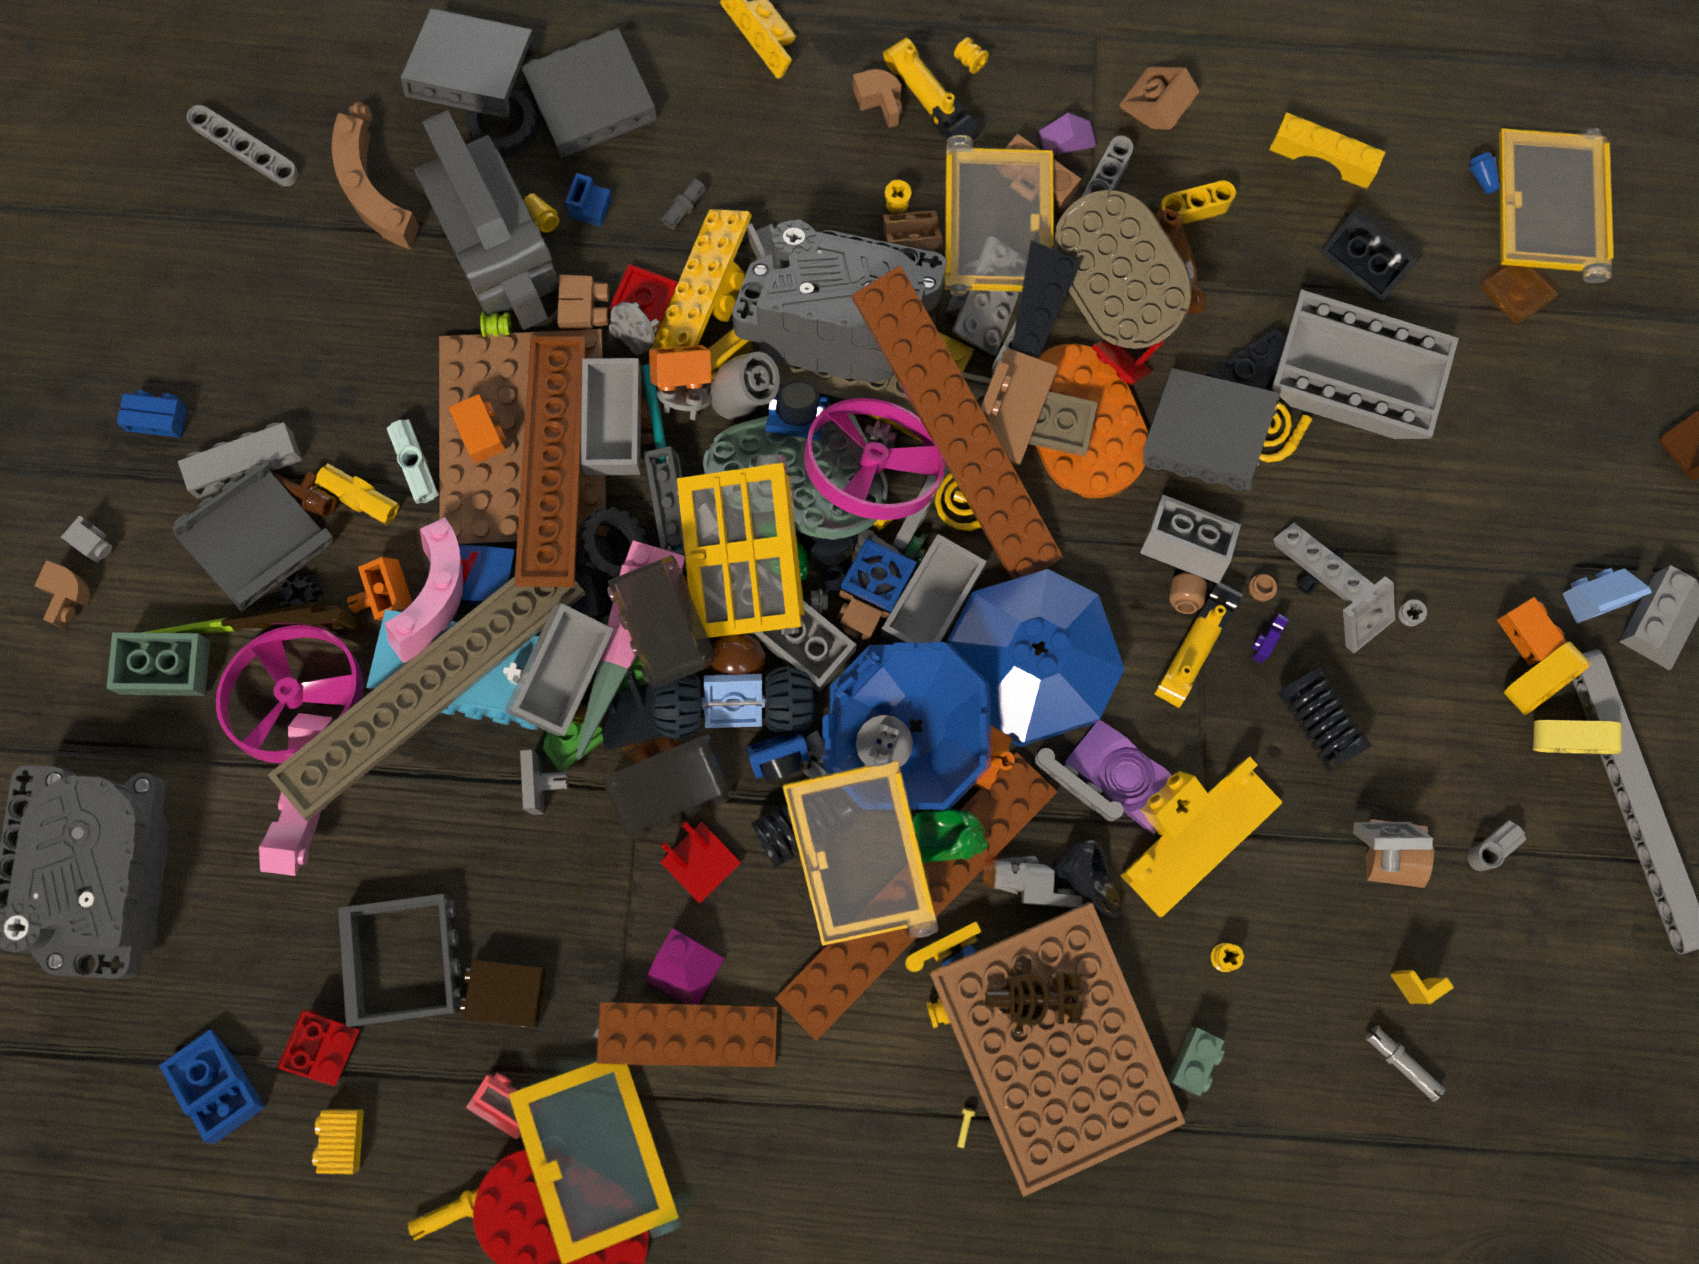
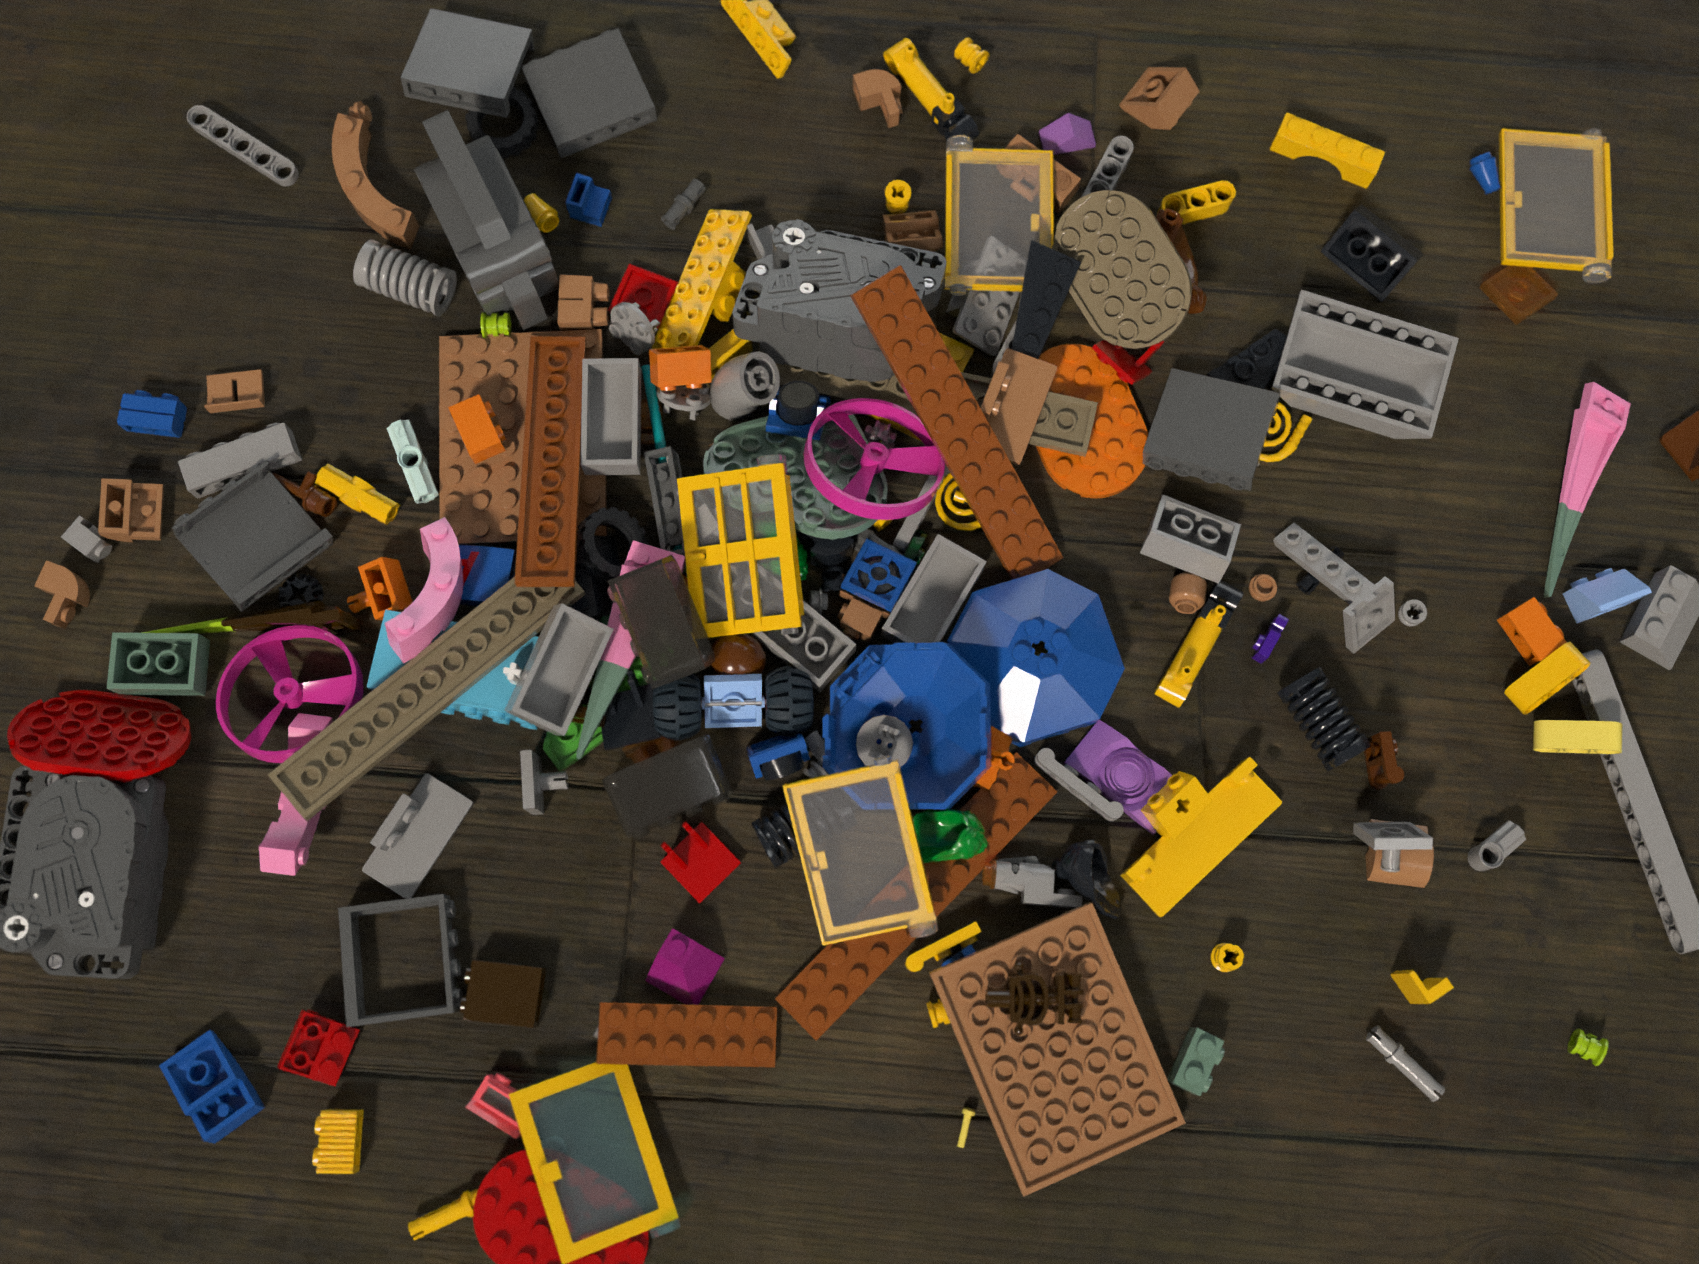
(99, 735): none -> red plate
(130, 510): none -> medium nougat brick
(221, 391): none -> medium nougat piece
(415, 835): none -> light grey bracket
(421, 289): none -> light grey piece
(1382, 754): none -> reddish brown plate
(1588, 1046): none -> lime bush
(1592, 439): none -> bright pink plate

